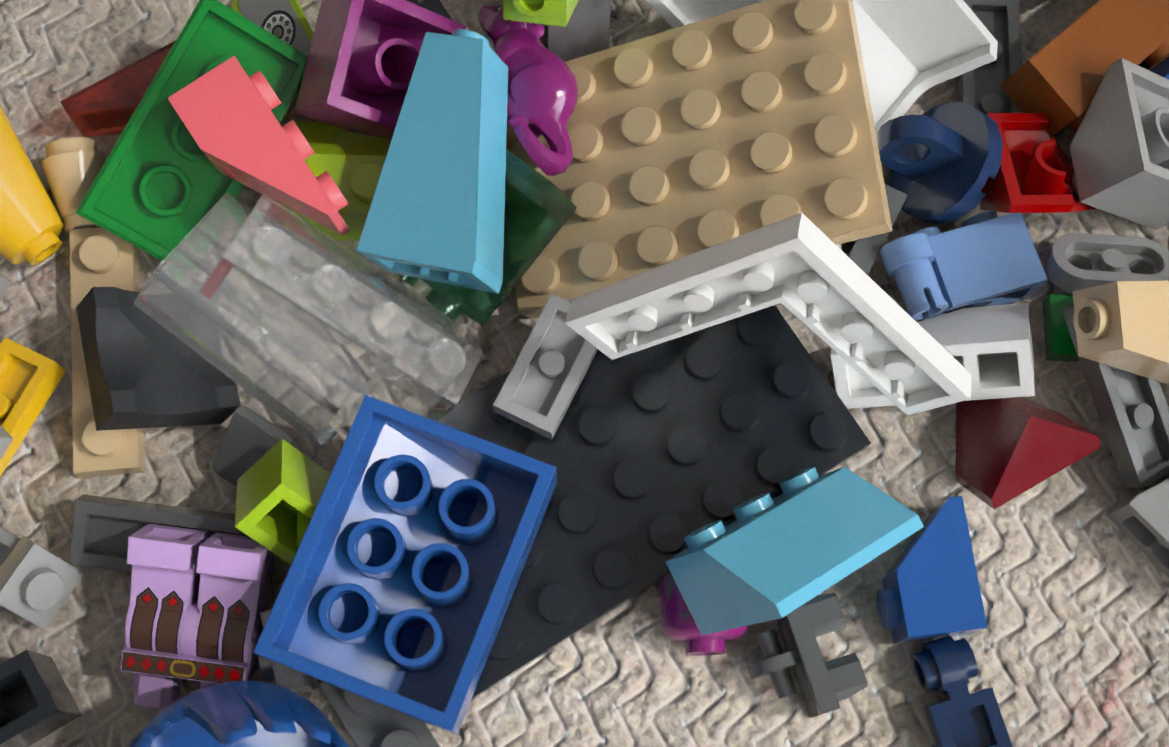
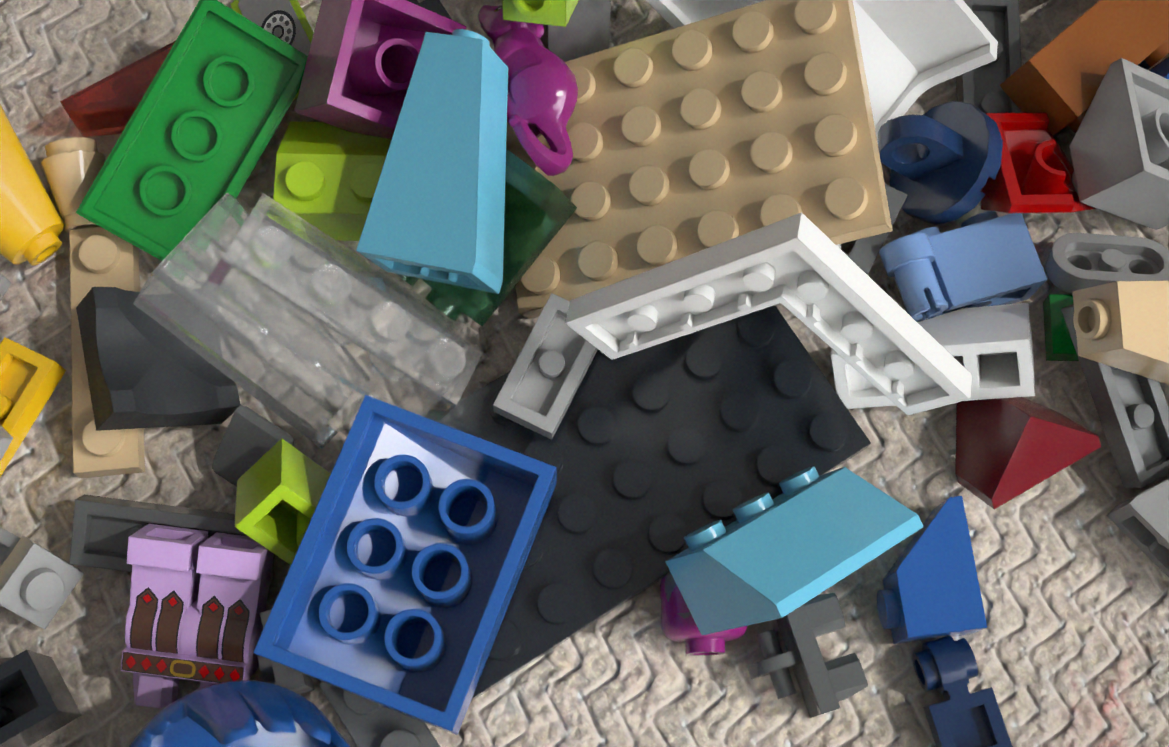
(244, 140): coral slope -> none

